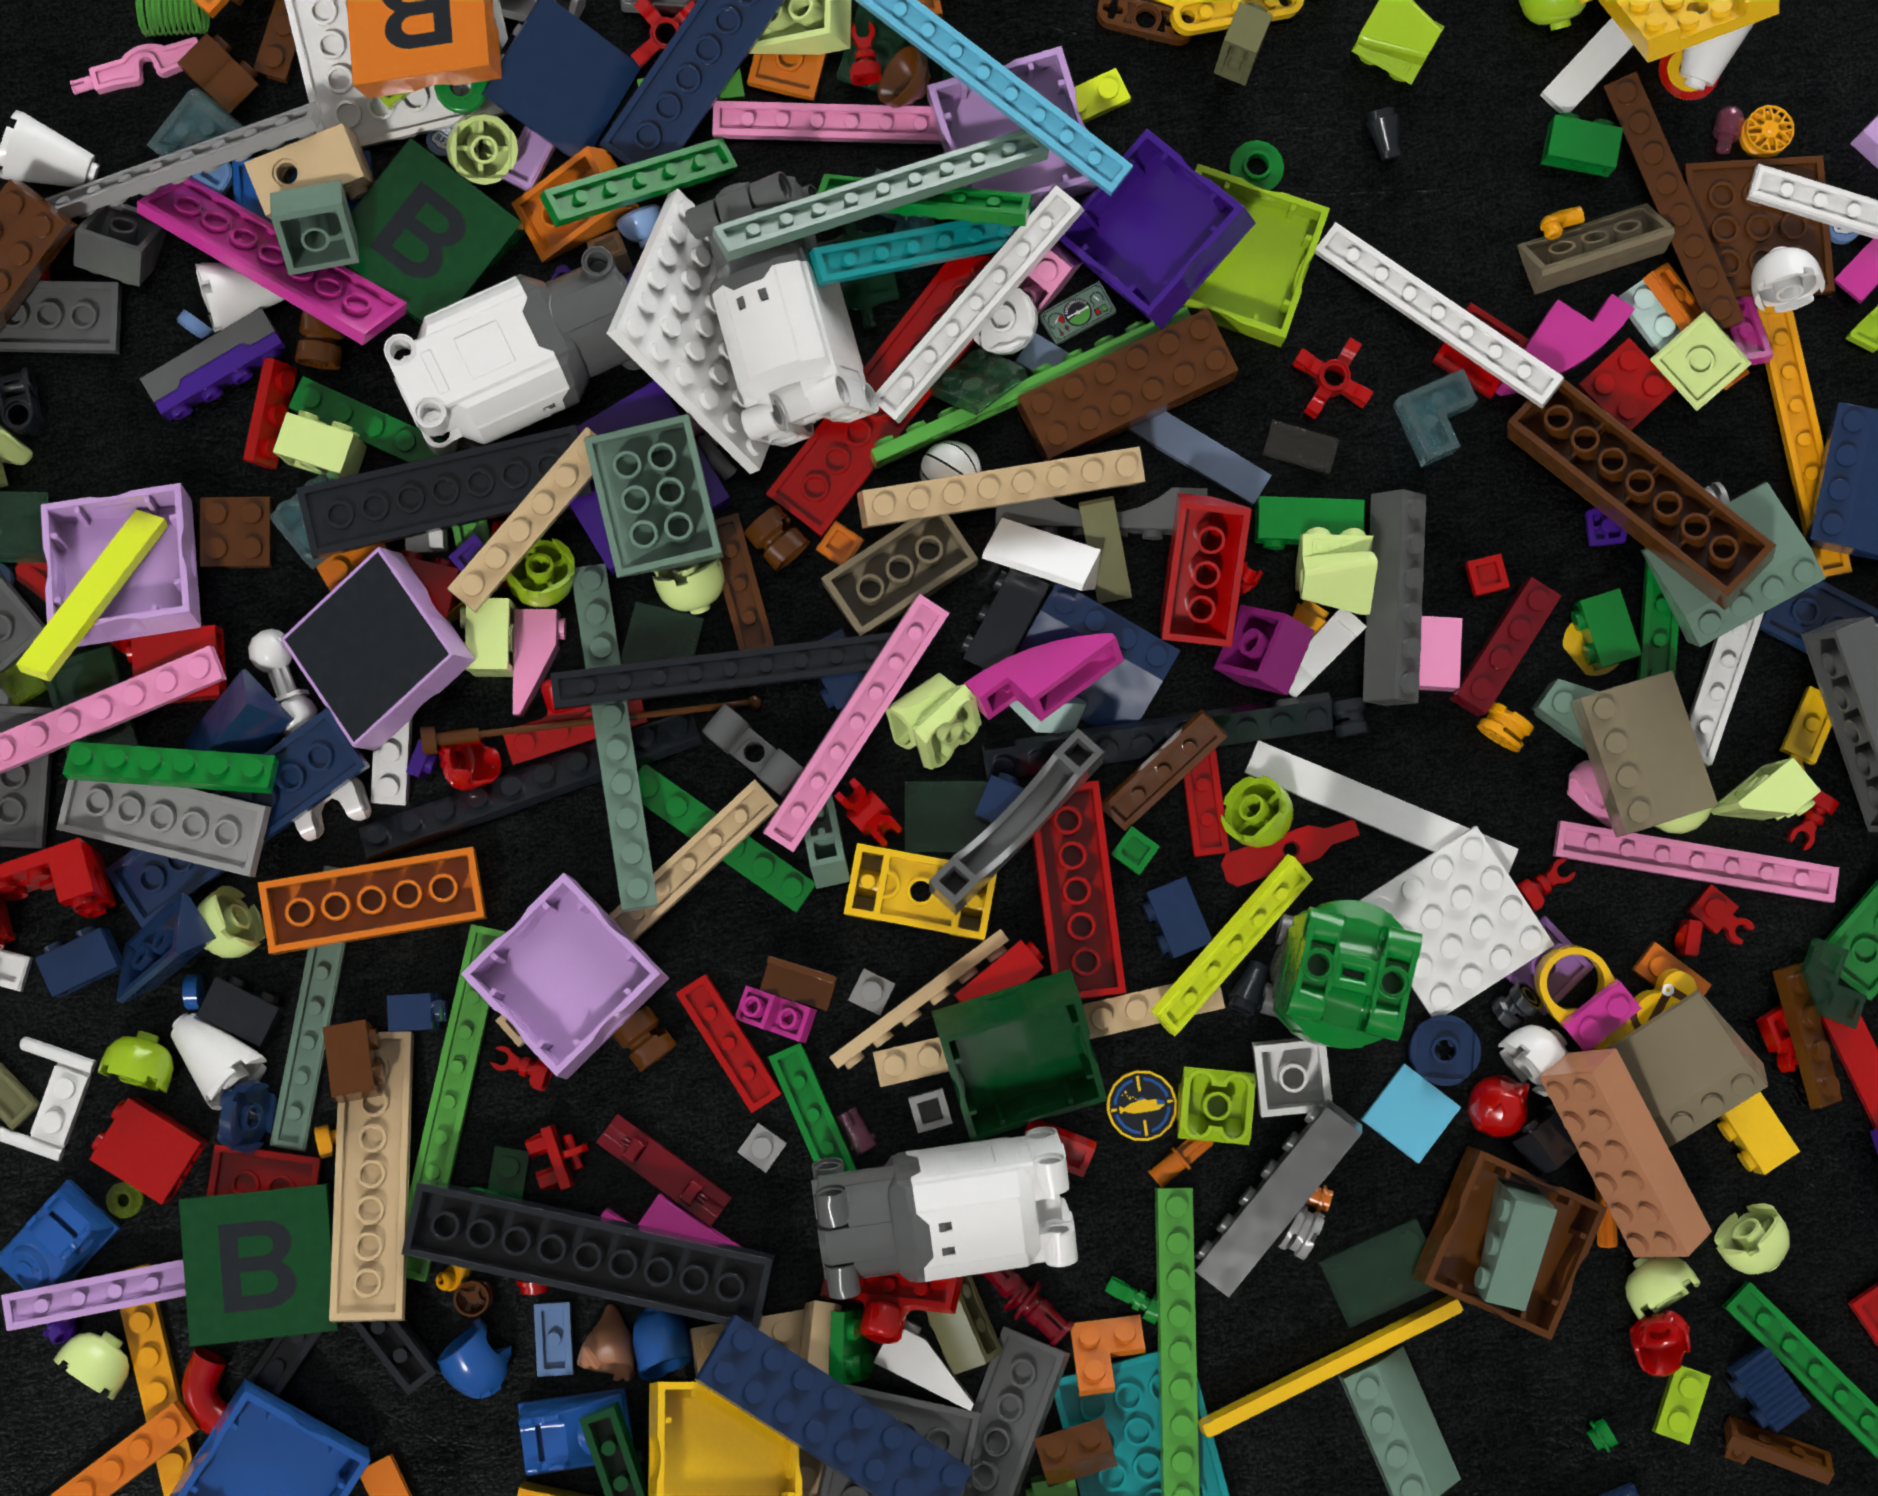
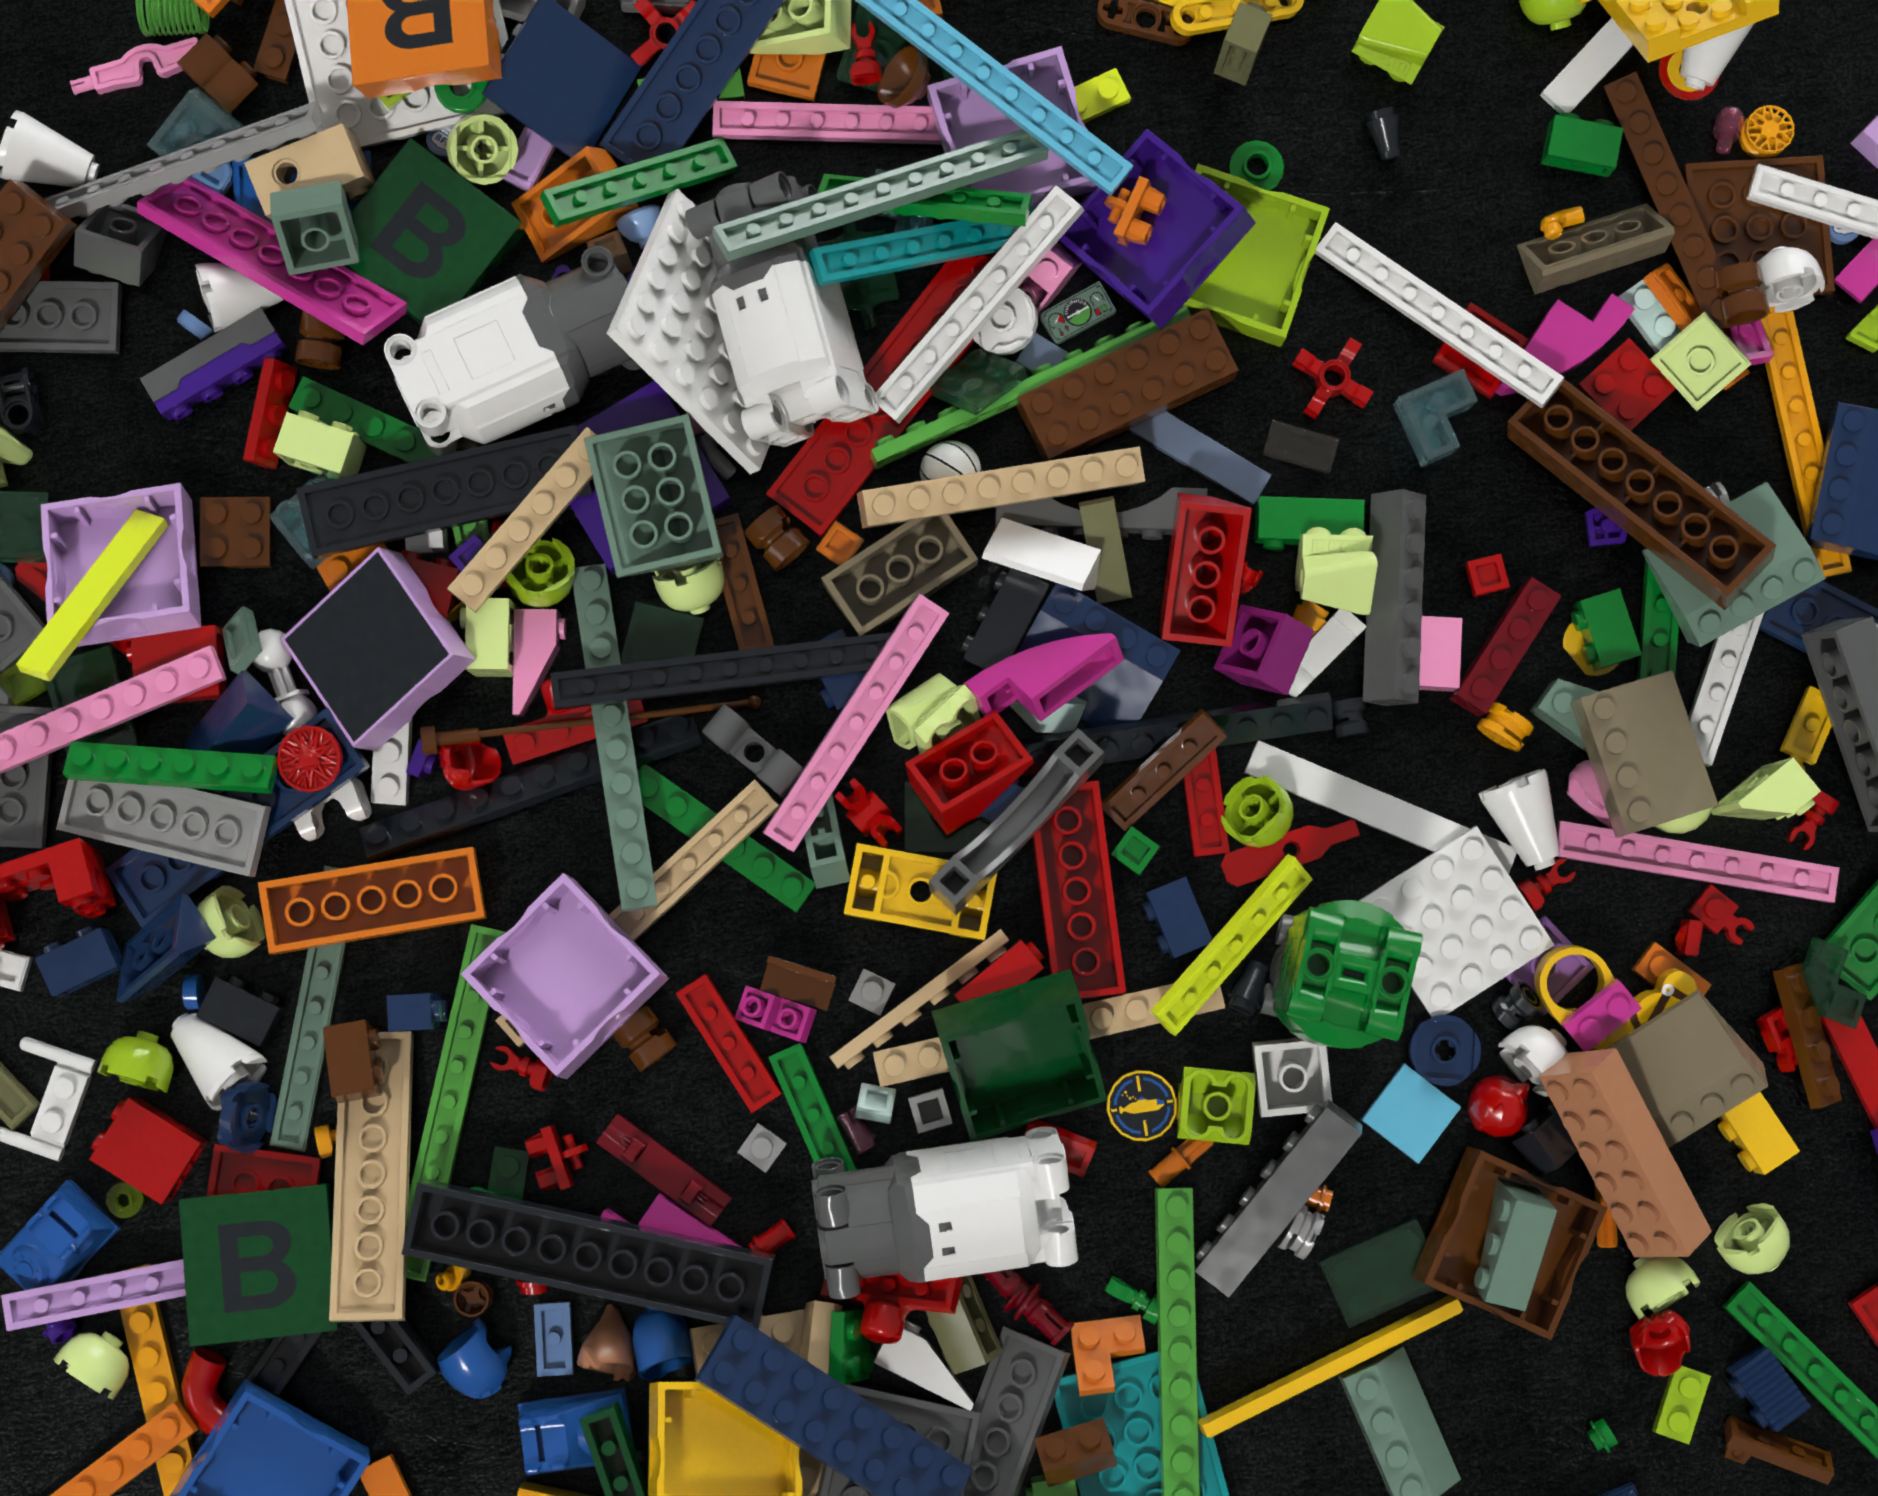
(241, 640): none -> sand green tile
(309, 758): none -> red wheel
(772, 1238): none -> red pin
(875, 1103): none -> light aqua tile
(968, 771): none -> red slope
(1130, 226): none -> orange hips
(1525, 817): none -> white cone
(1740, 289): none -> reddish brown wheel

